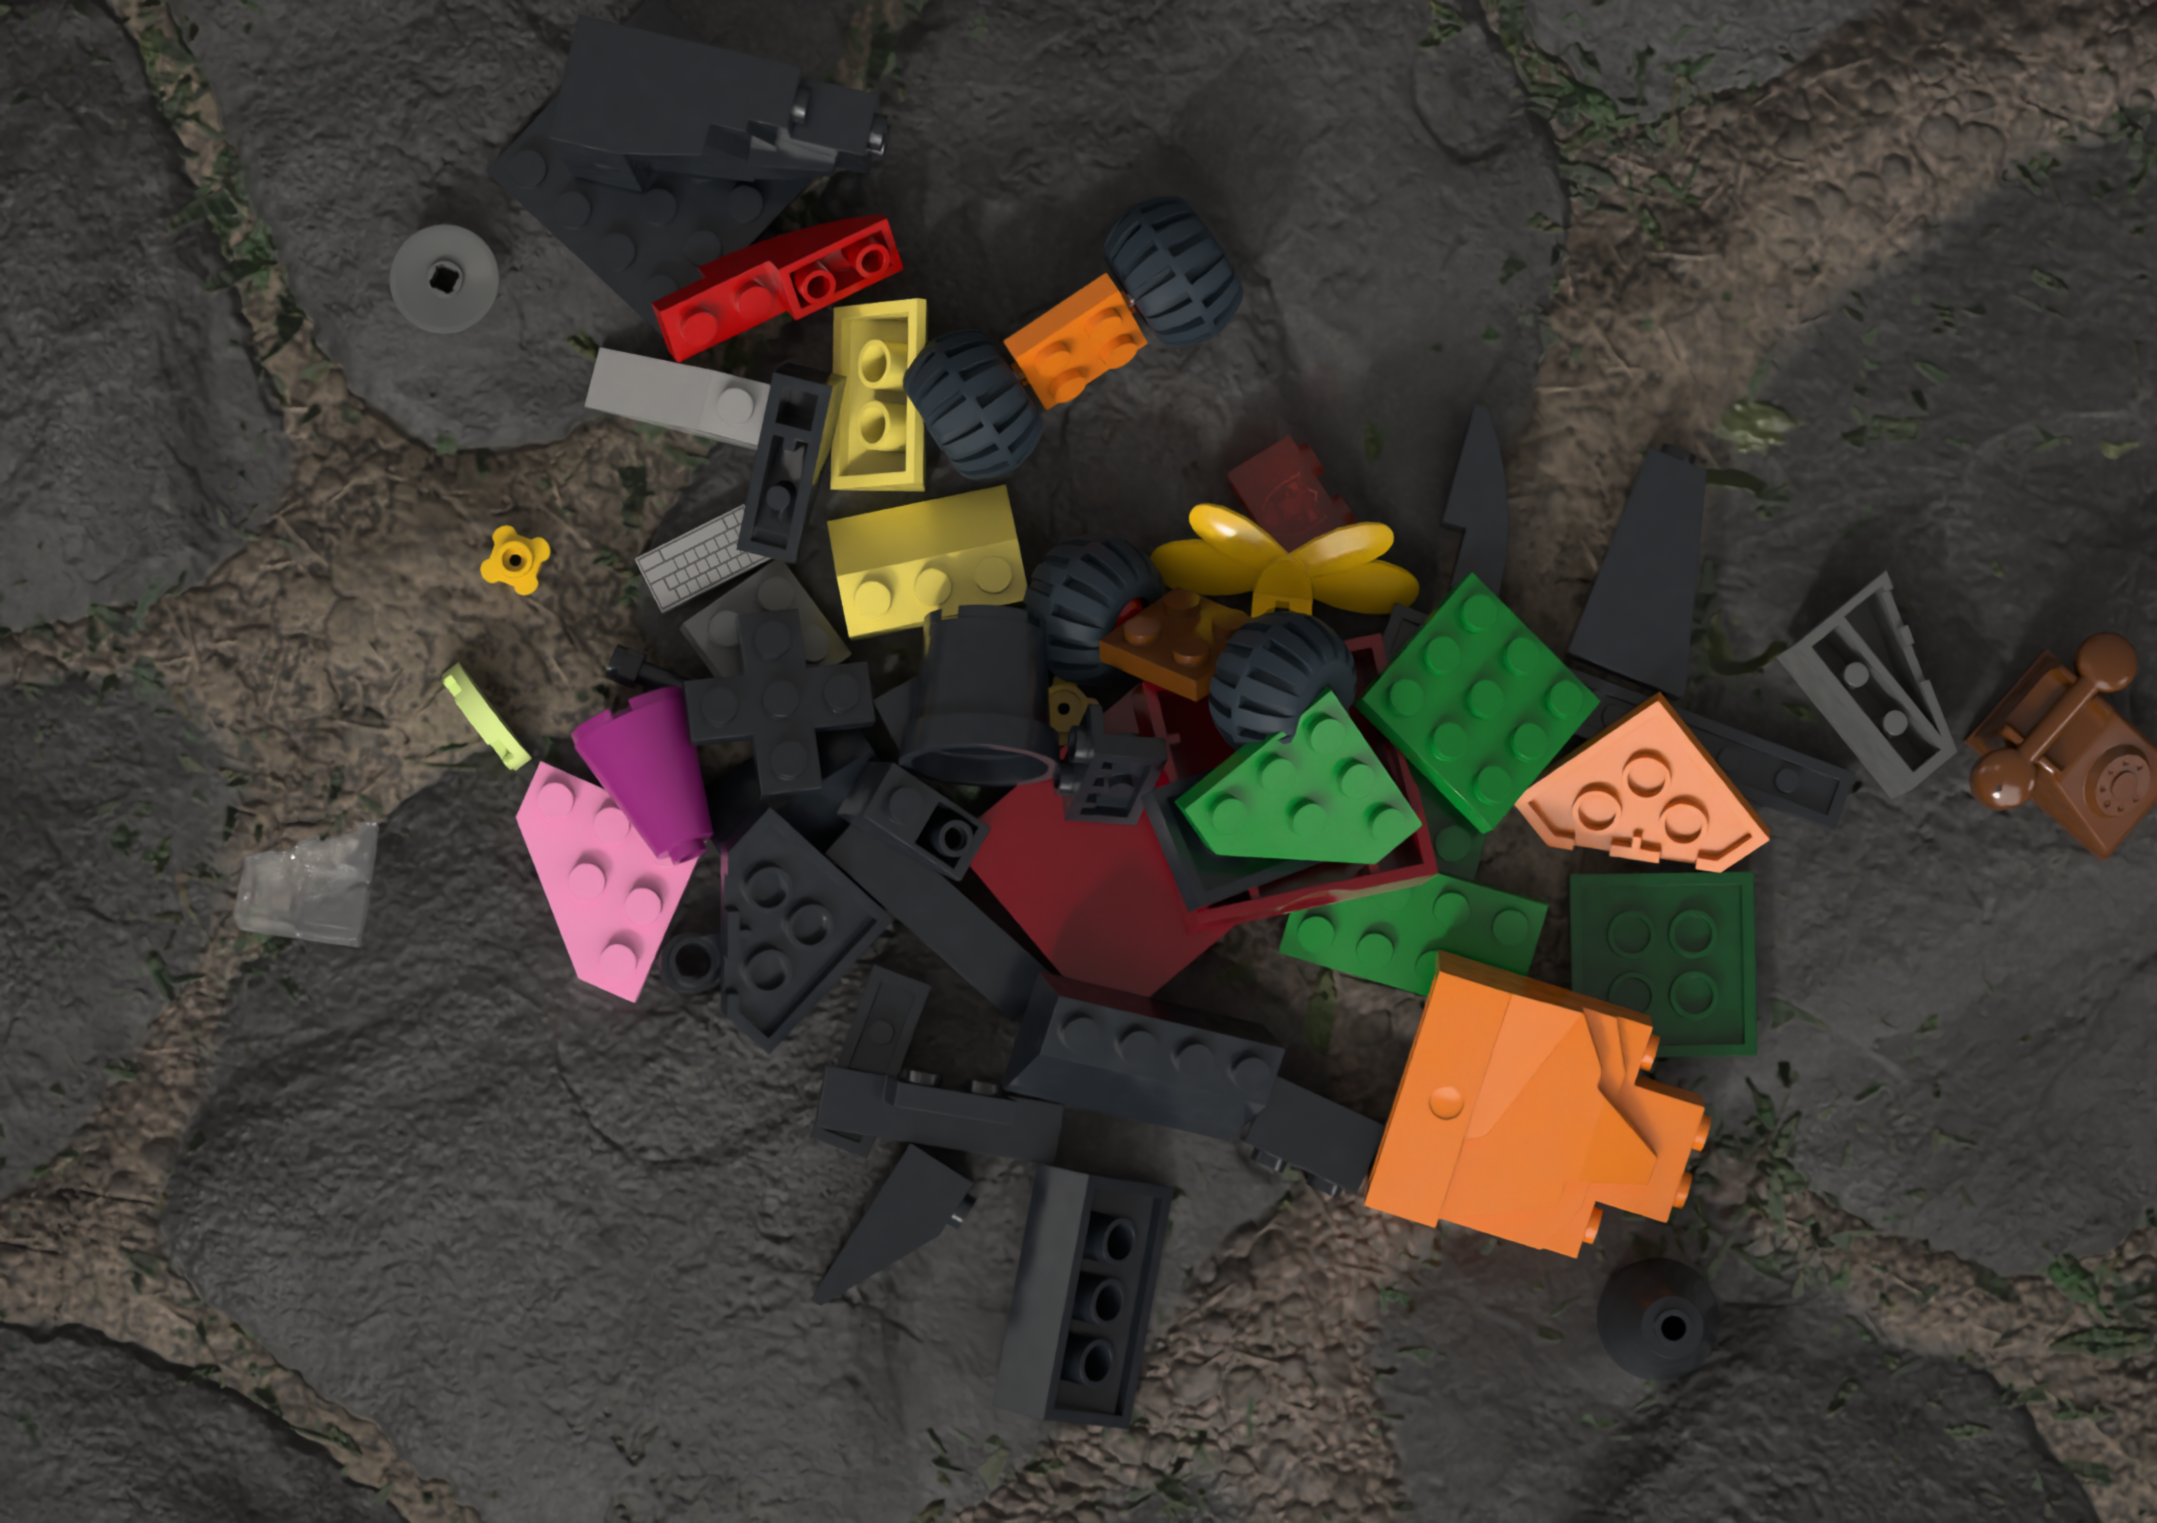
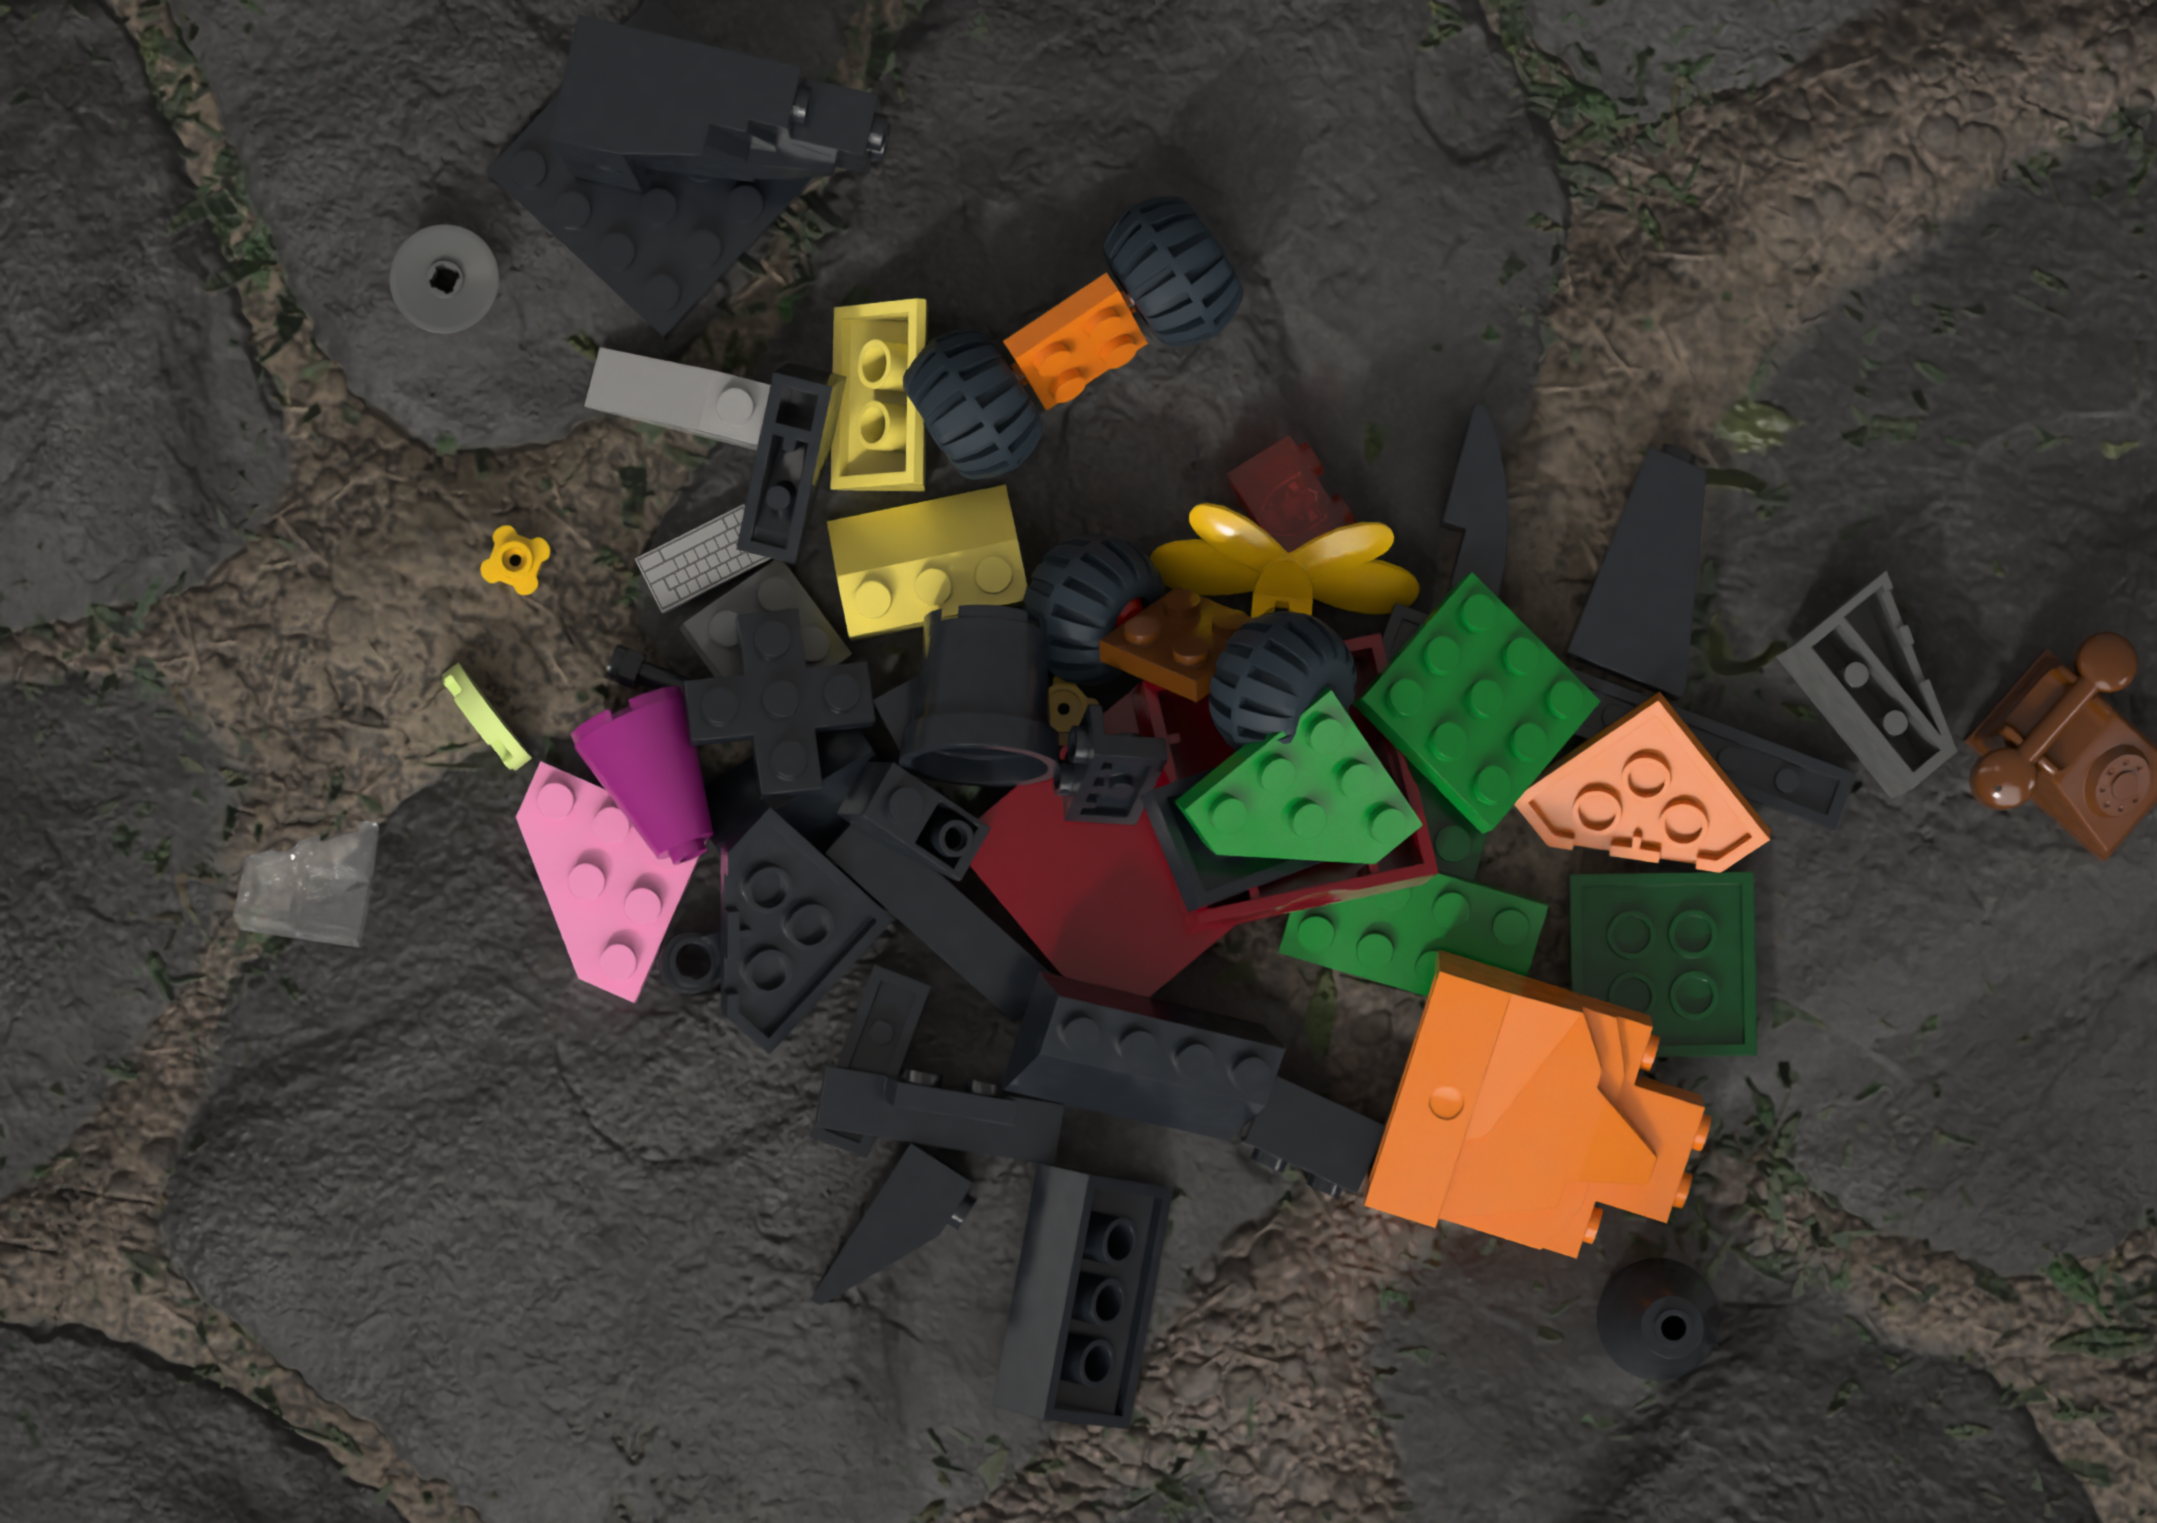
(774, 276): red slope -> none

